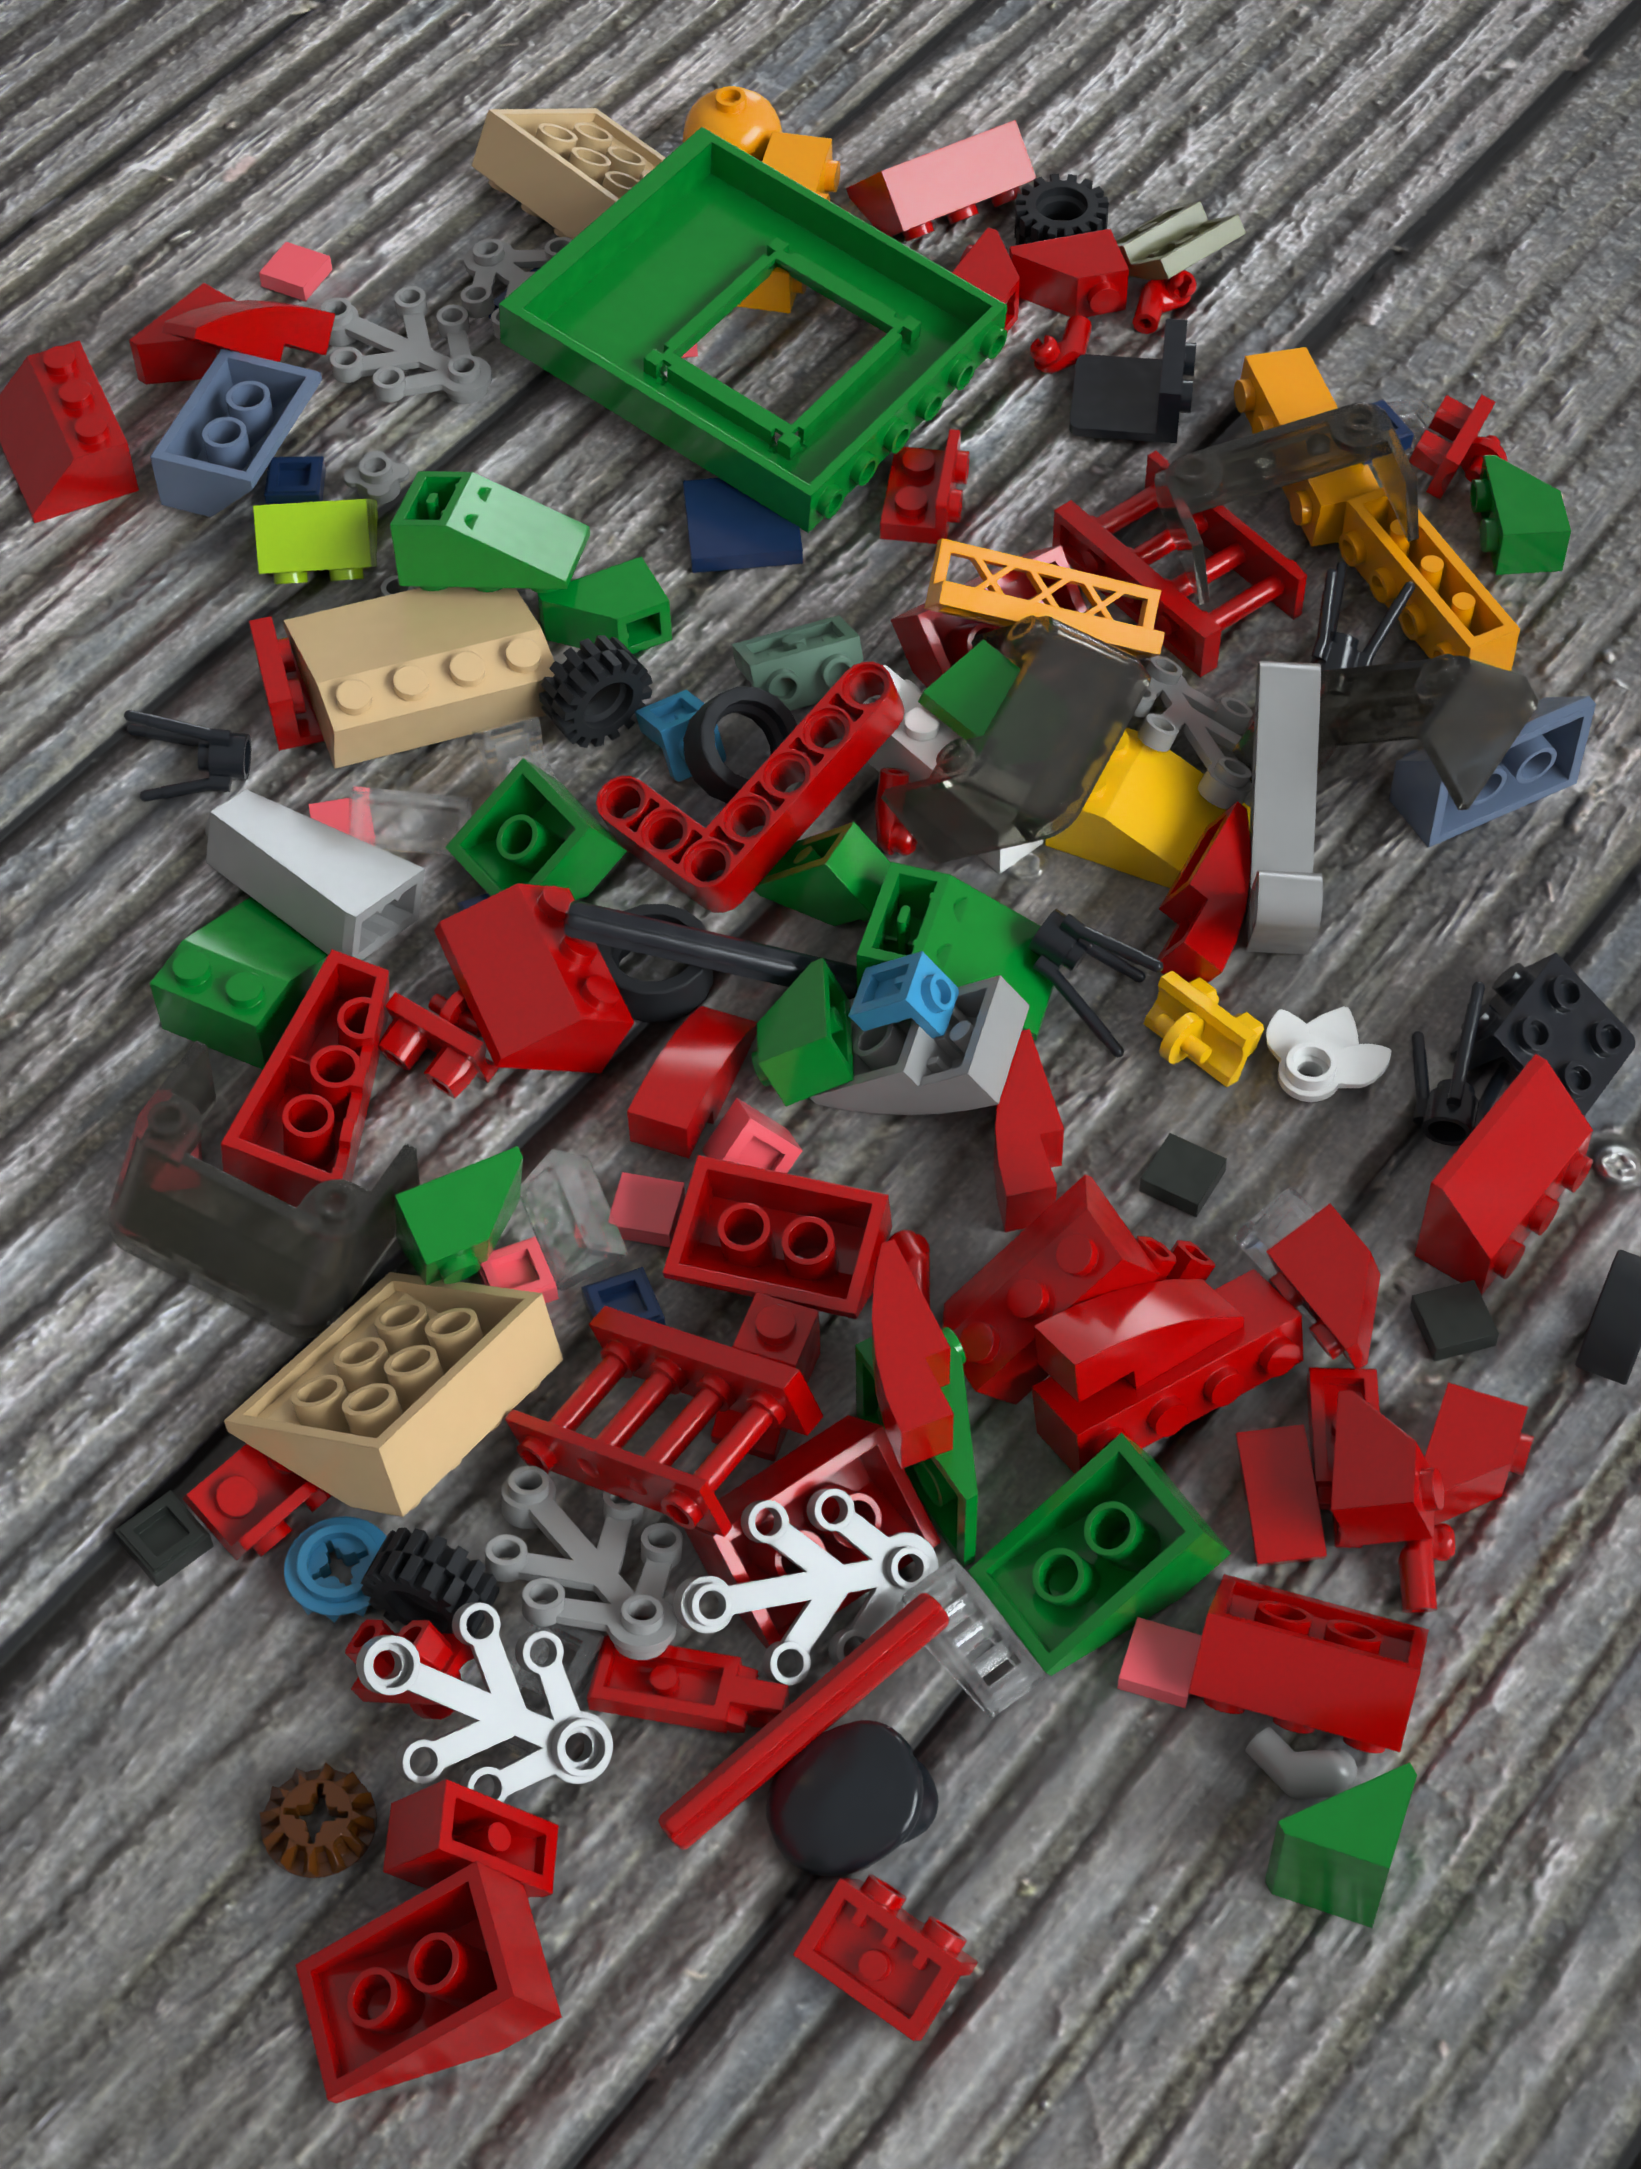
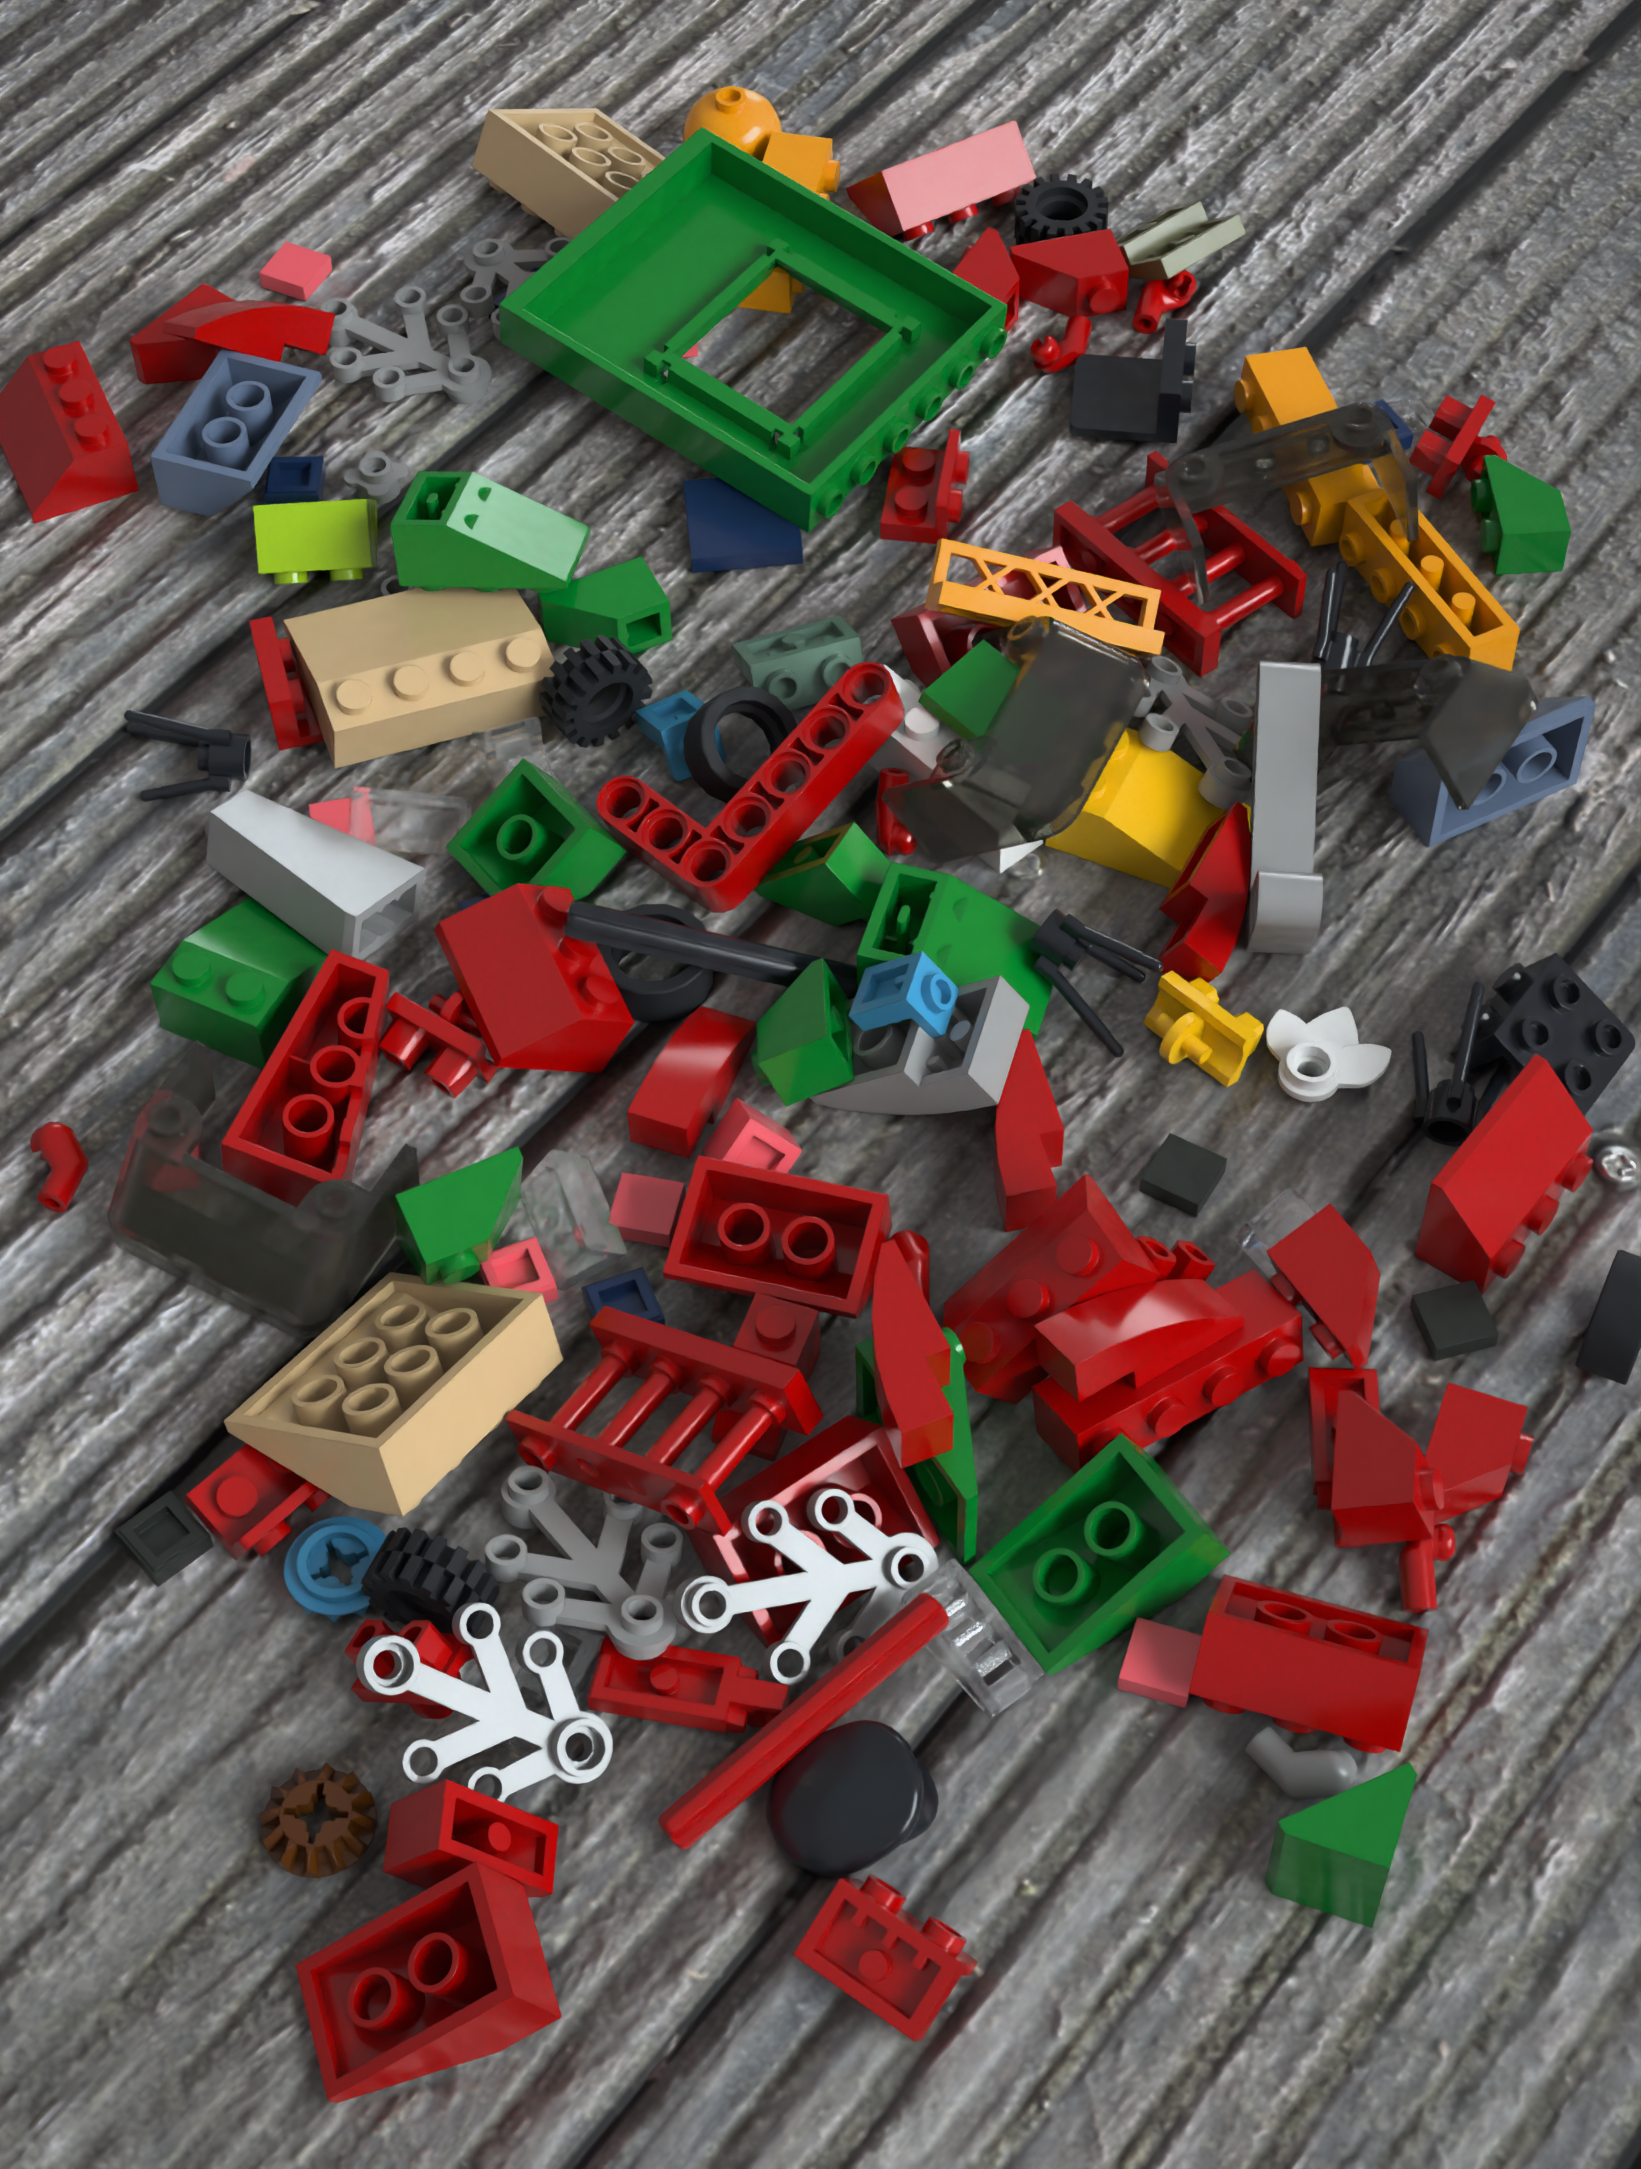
(67, 1164): none -> red arm
(1280, 1495): red slope -> none

